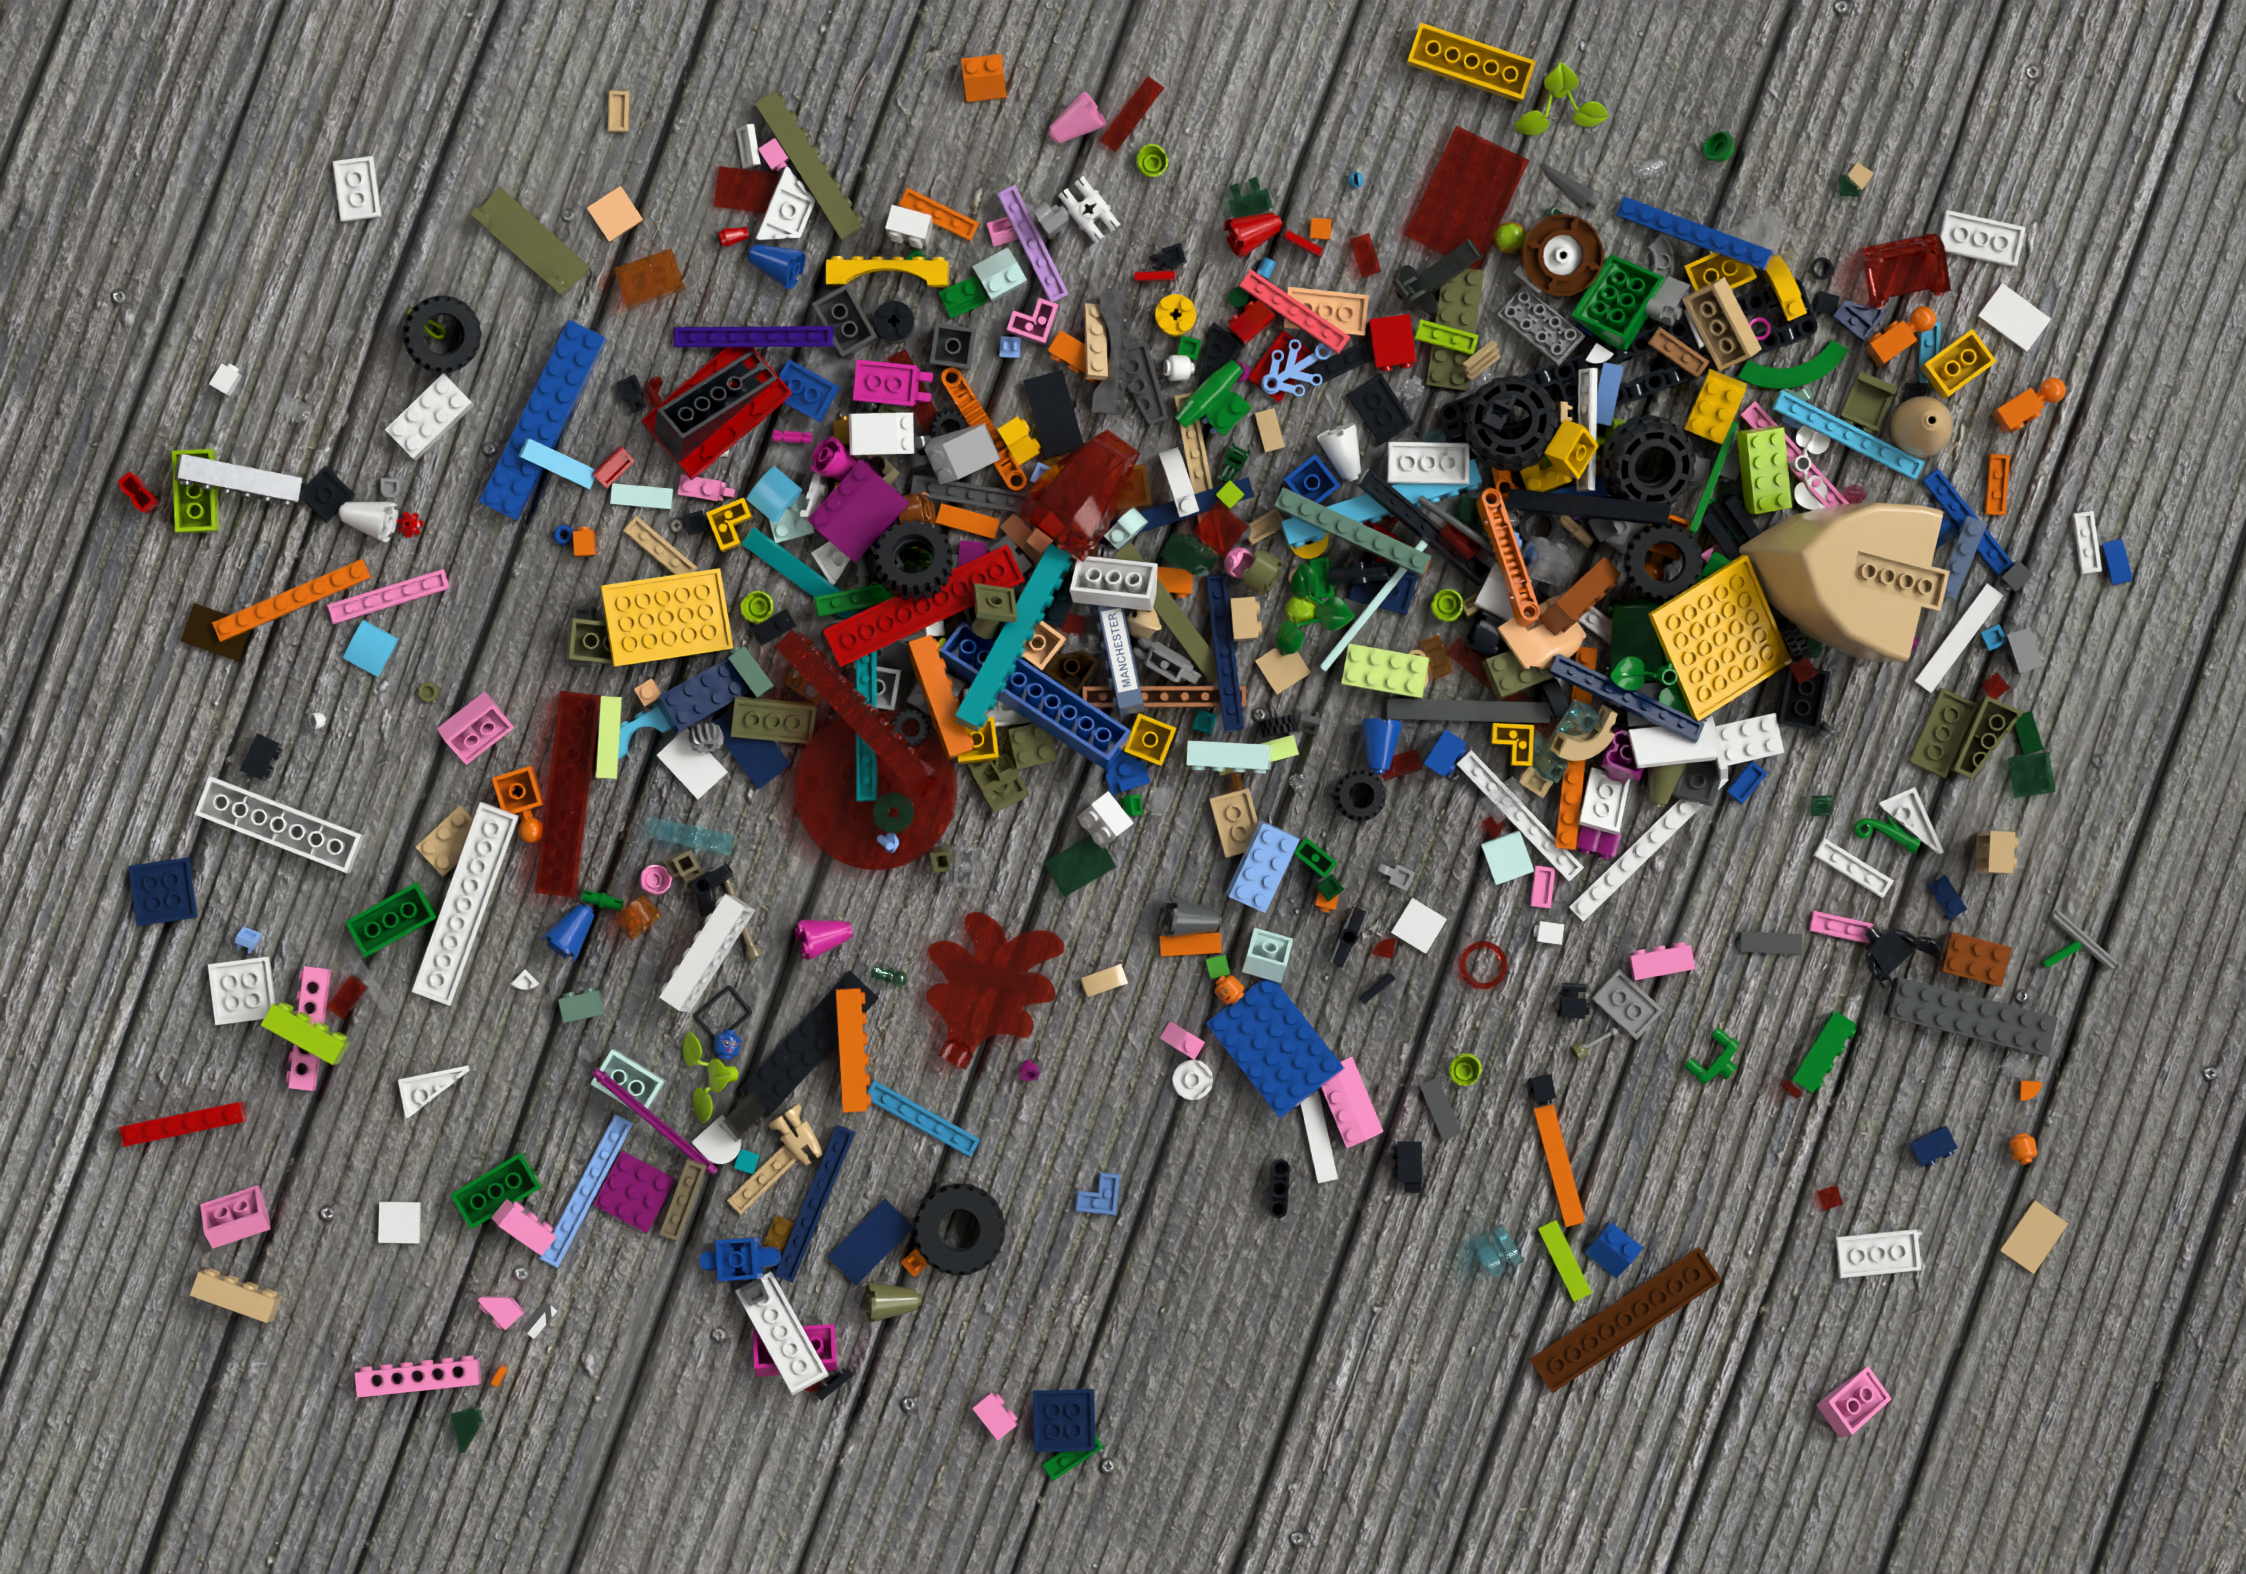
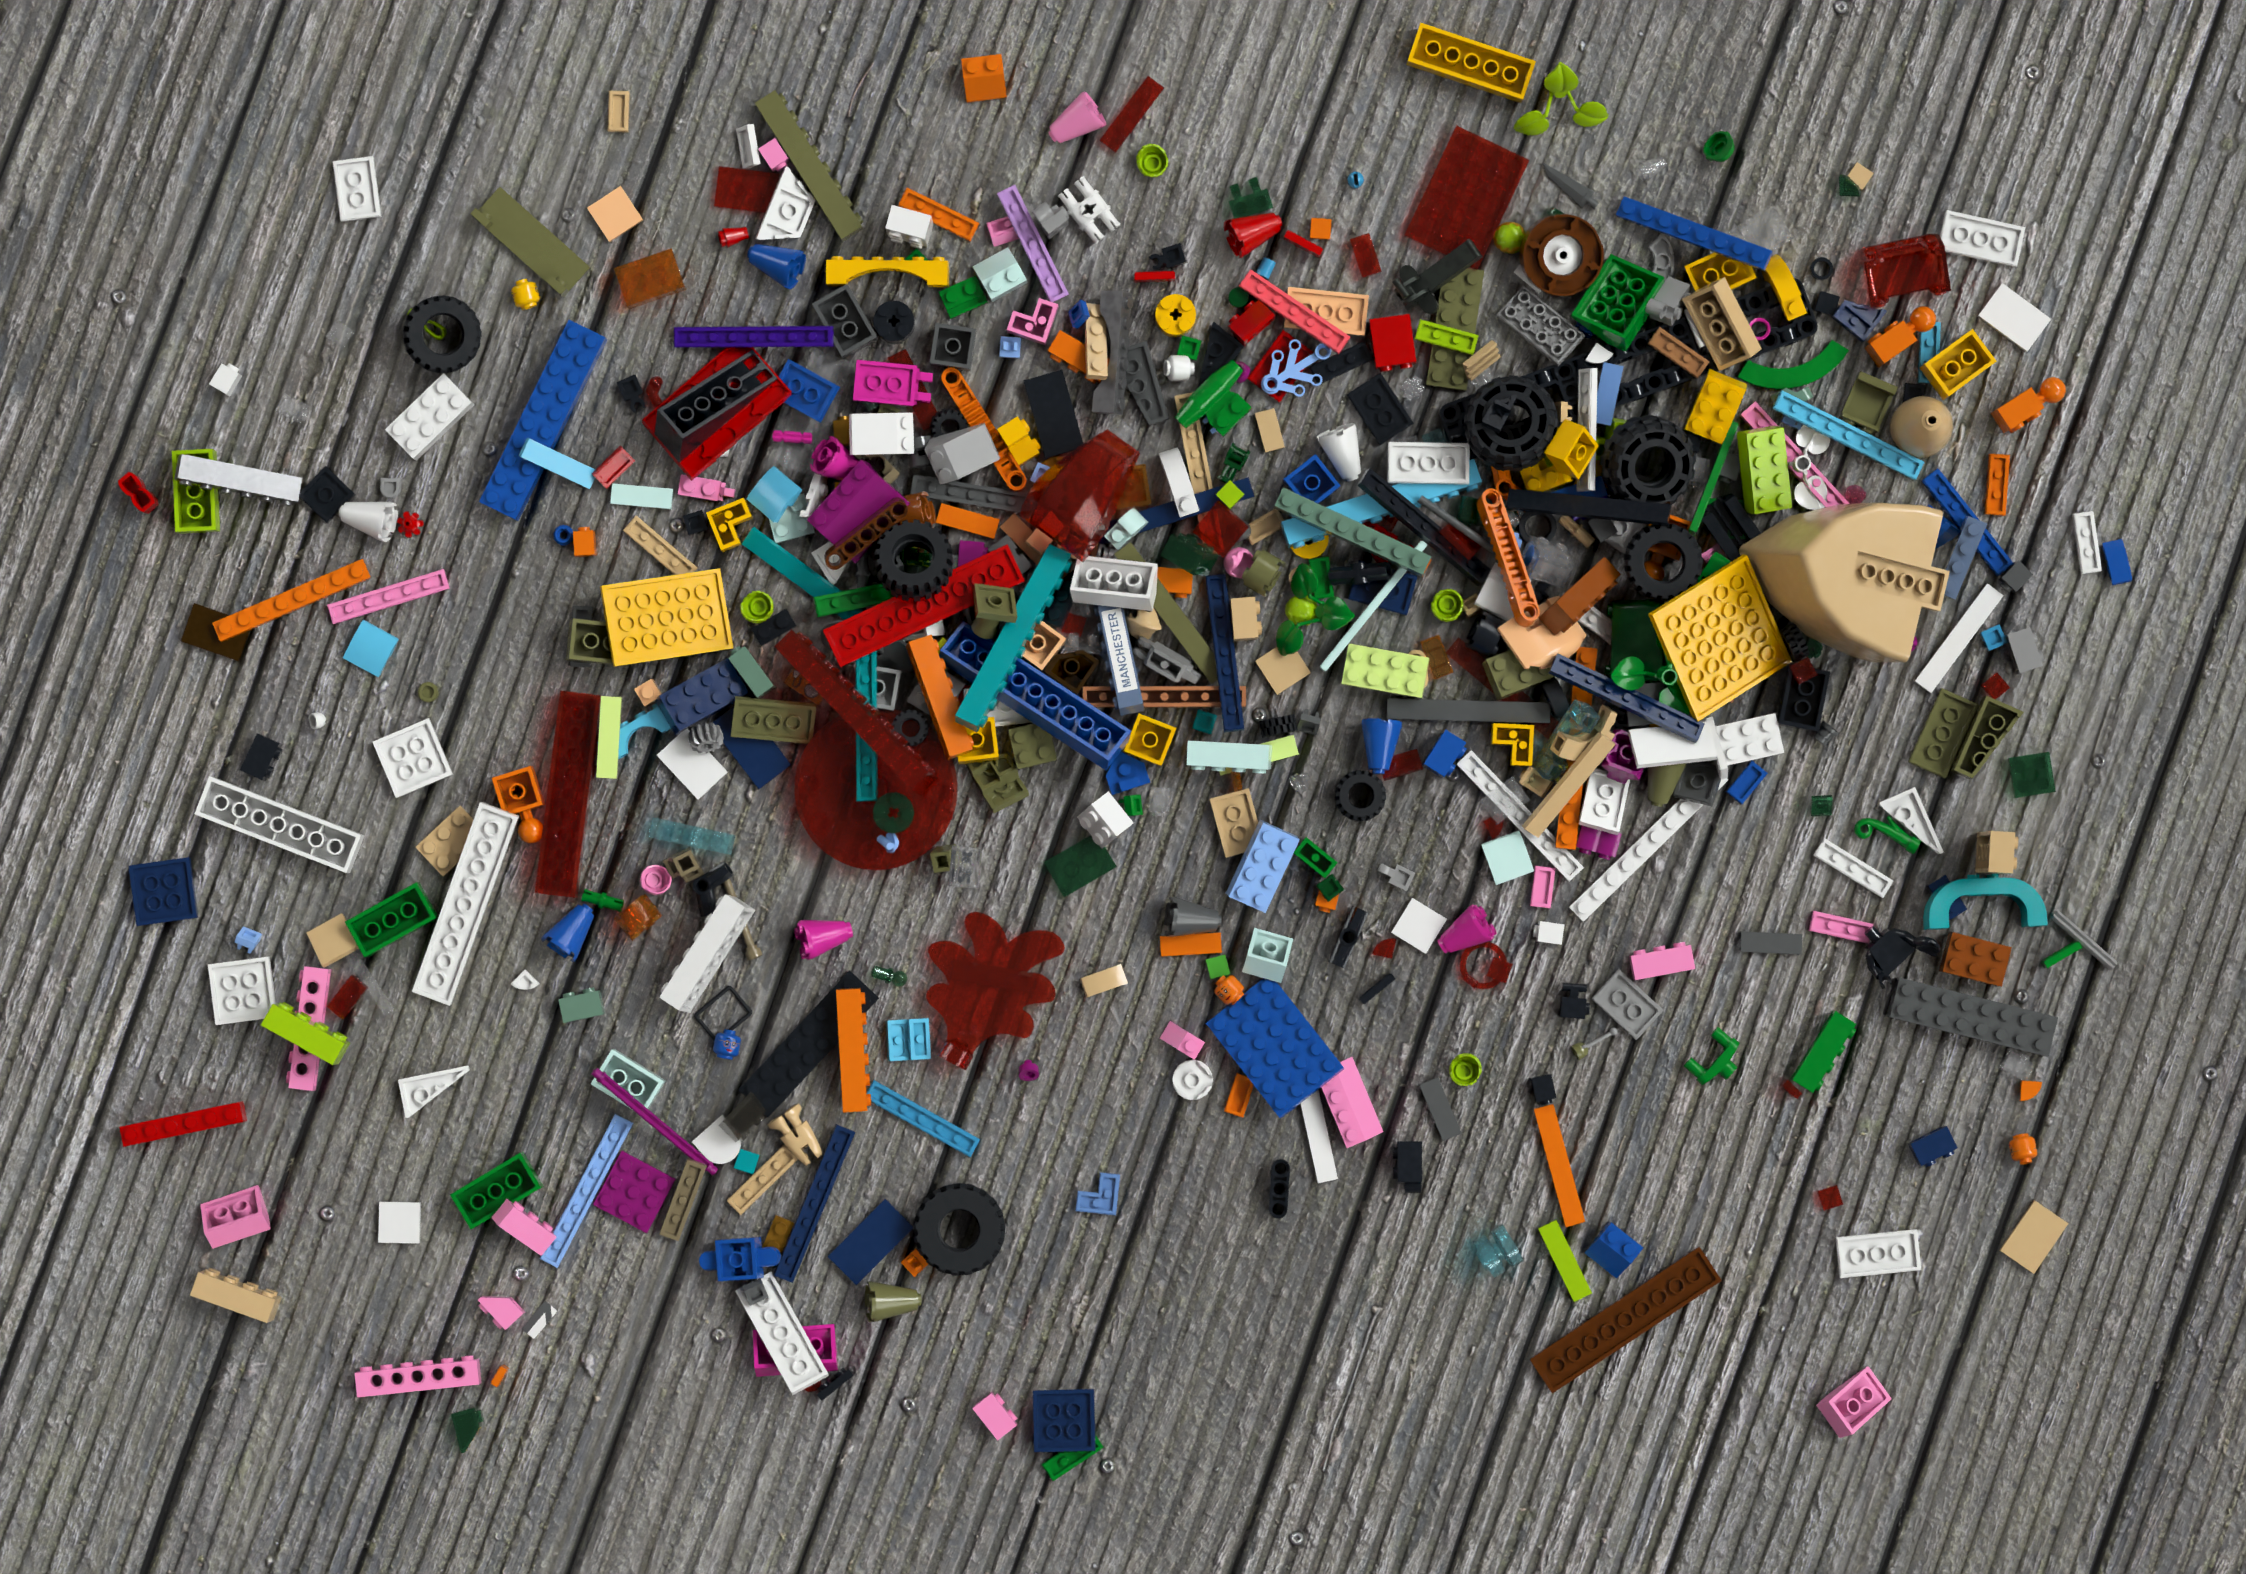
(332, 940): none -> tan tile
(412, 758): none -> white plate
(475, 728): bright pink slope -> none
(525, 294): none -> yellow head
(718, 1077): lime plant -> none
(861, 542): none -> reddish brown beam
(908, 1039): none -> medium azure slope
(1079, 314): none -> blue tile
(1239, 1095): none -> orange tile
(1467, 930): none -> dark pink cone
(1499, 970): none -> clear red tile
(1568, 785): none -> tan tile
(2027, 898): none -> teal arch
(2028, 734): dark green tile -> none

